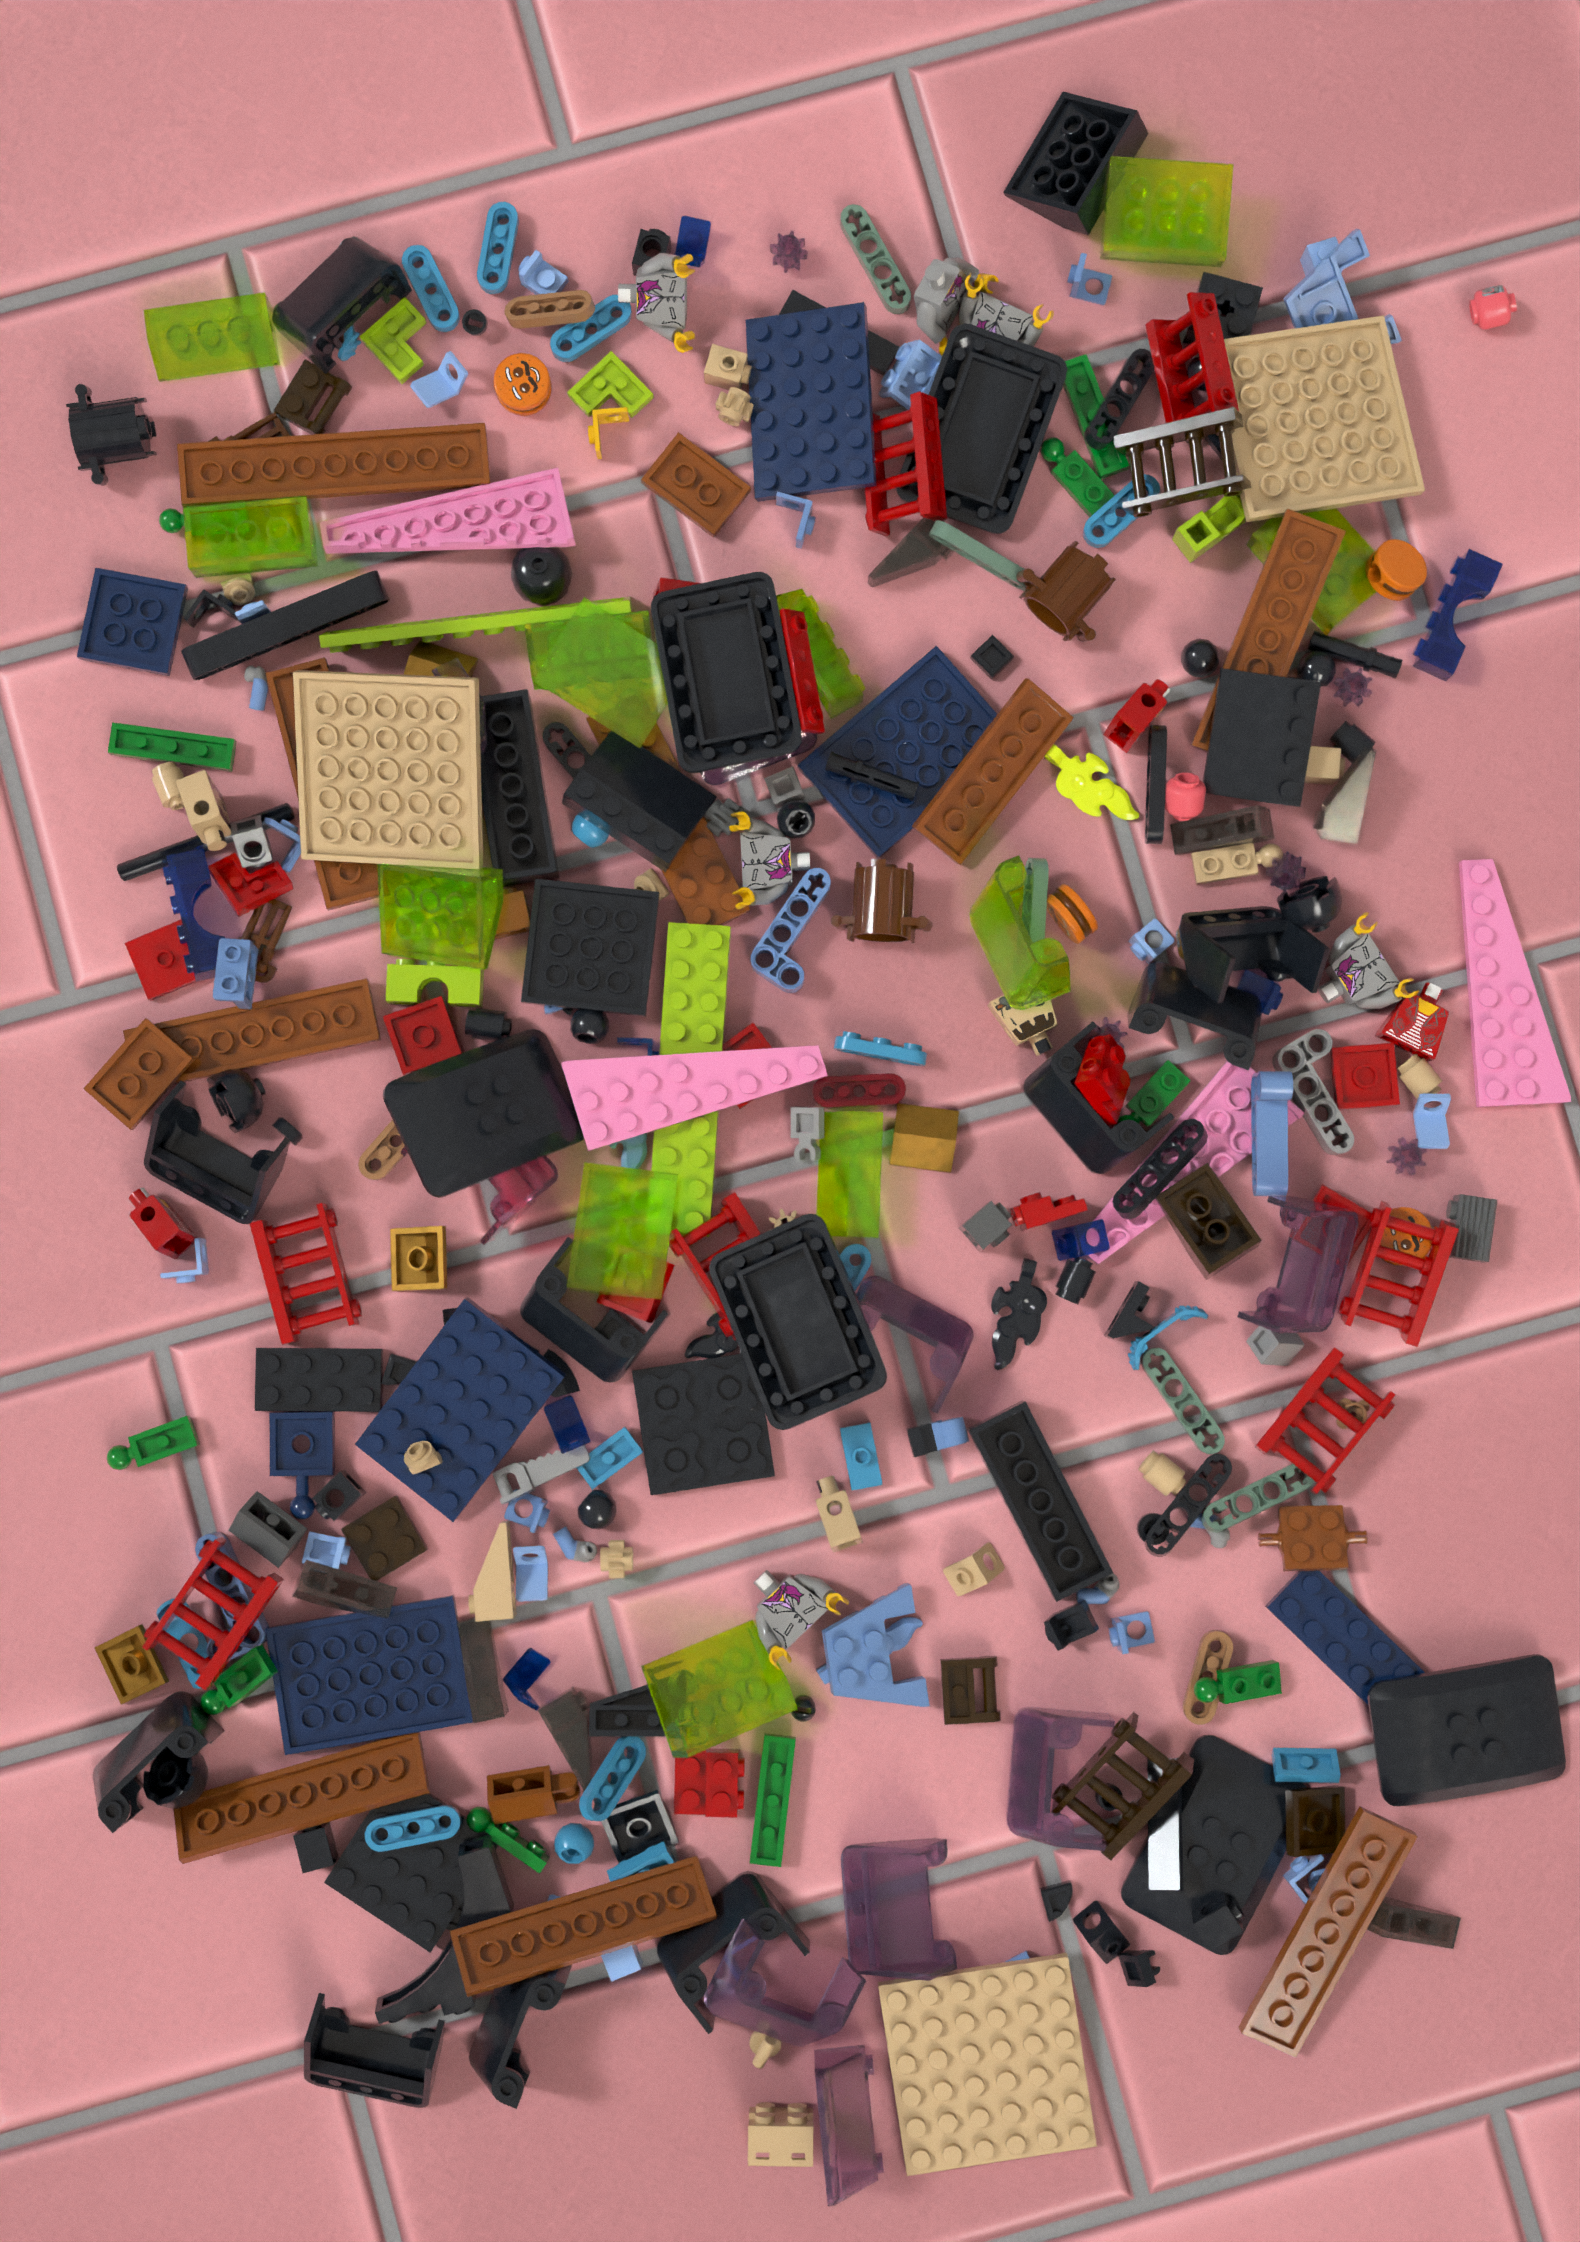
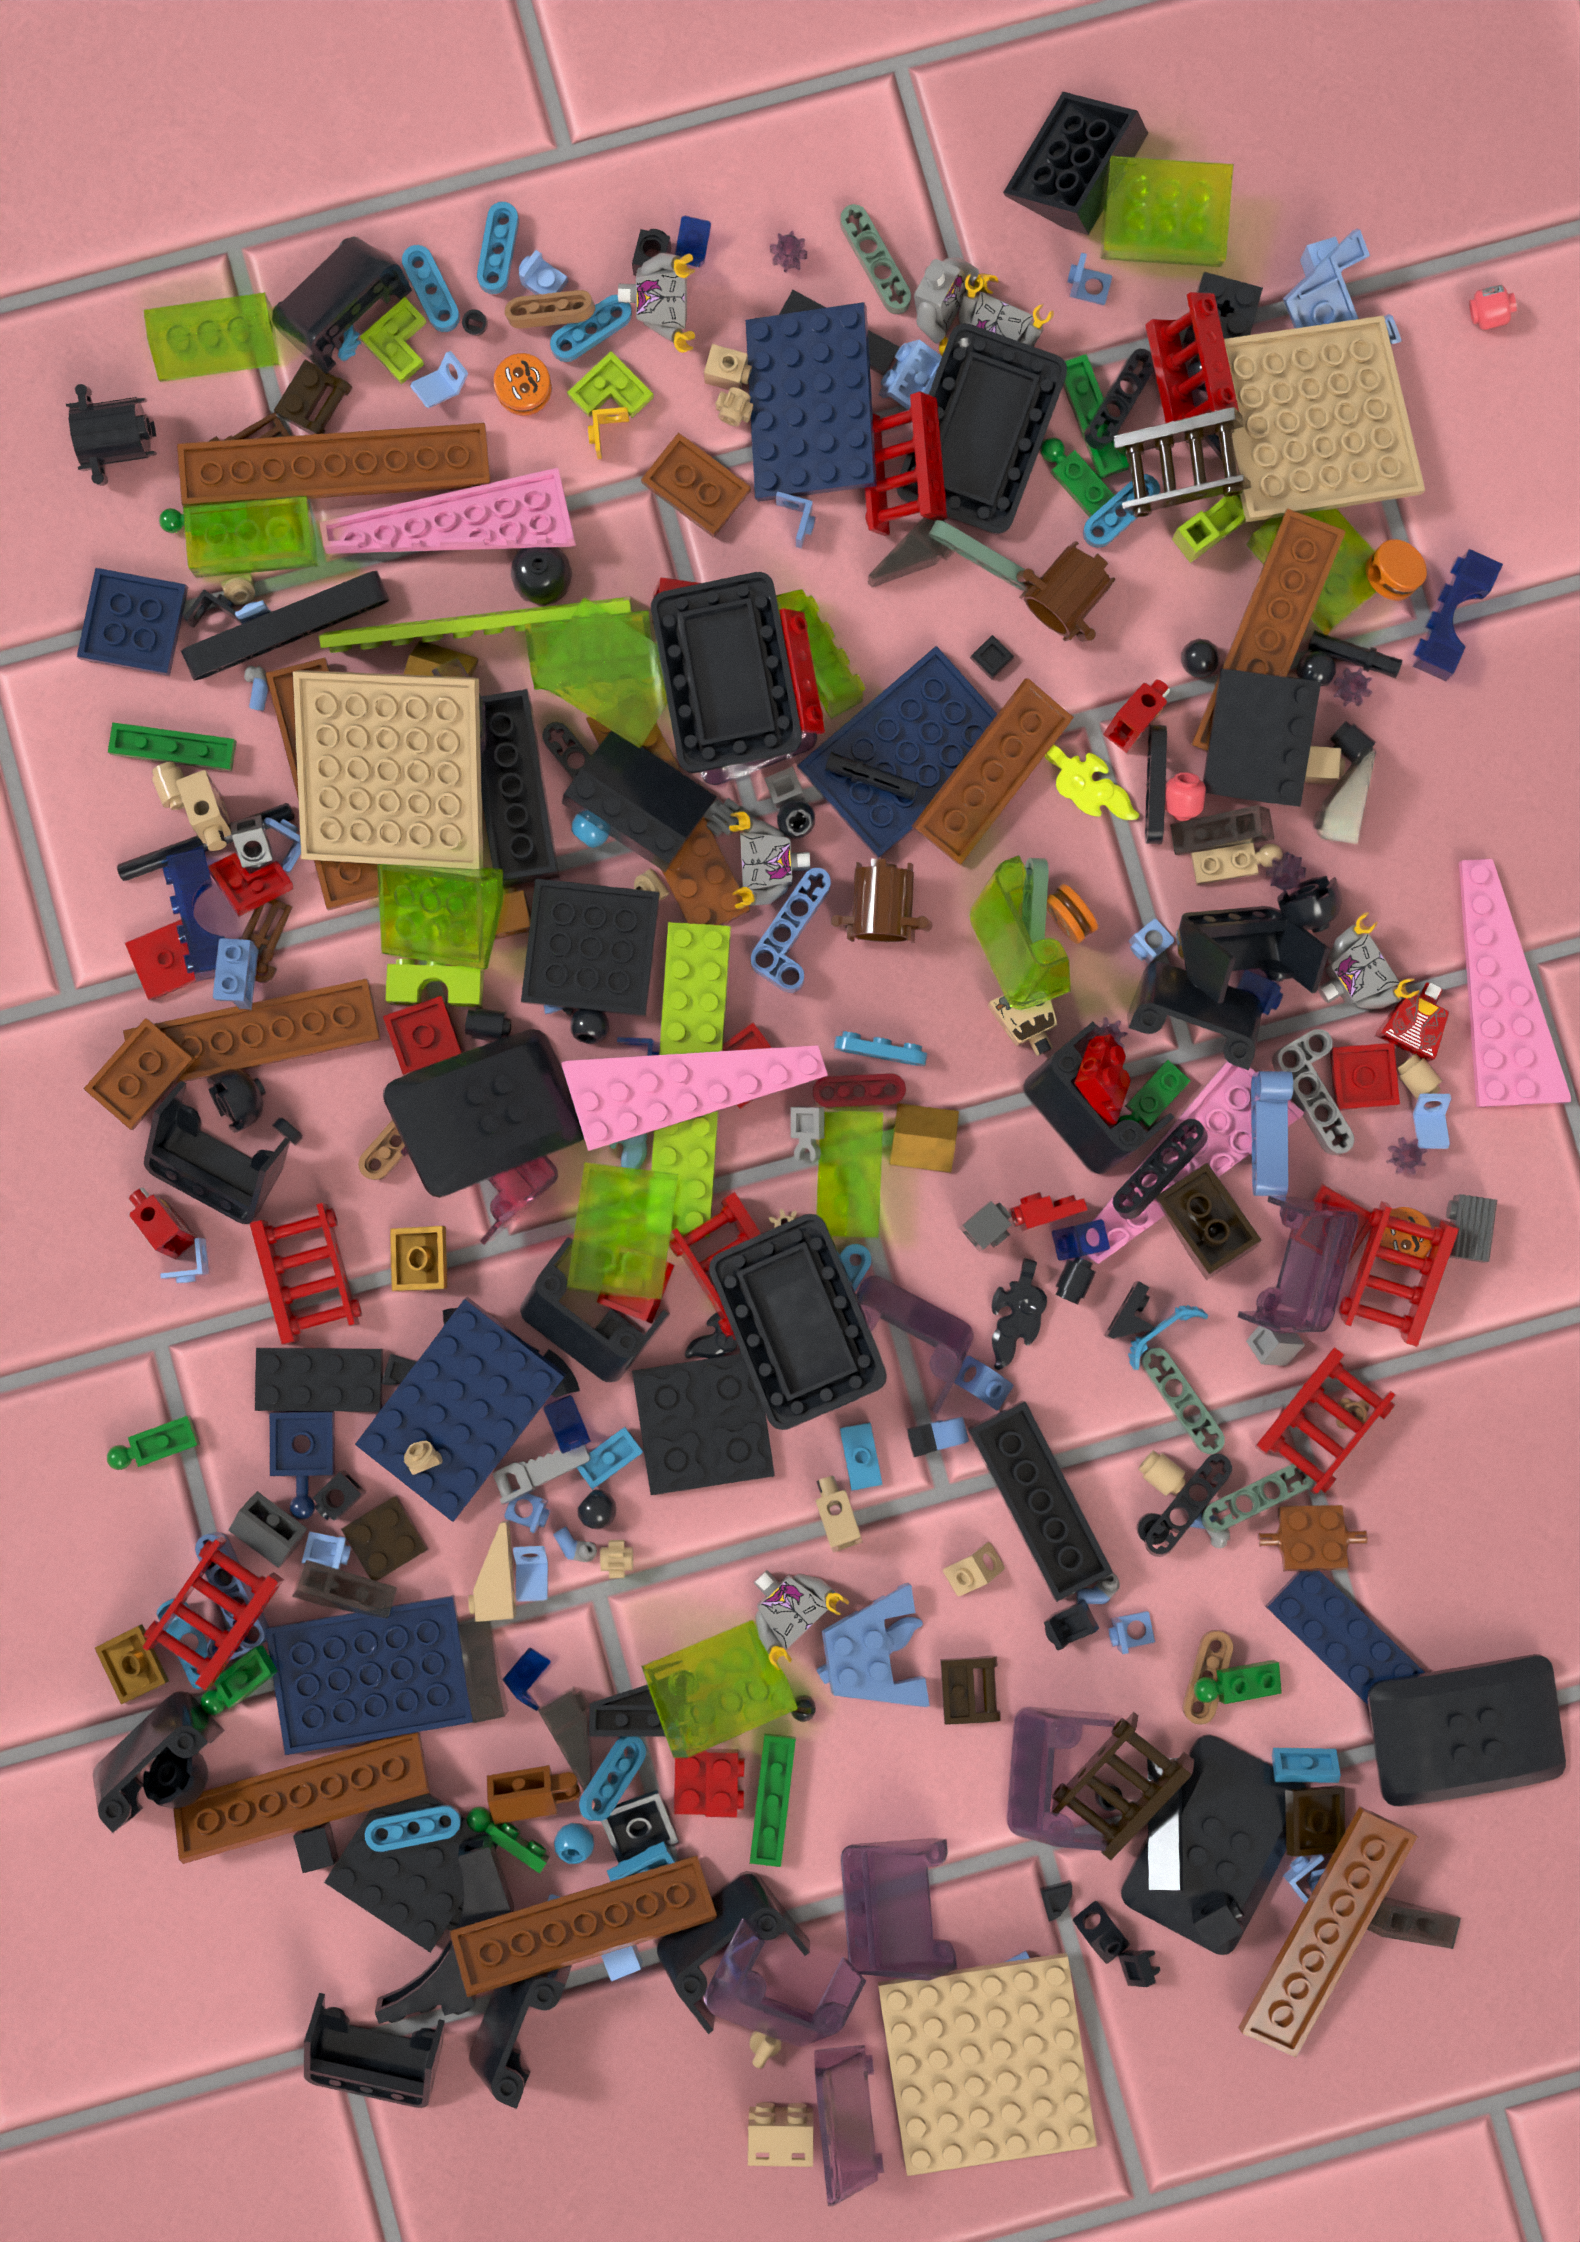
(986, 1384): none -> medium blue bracket

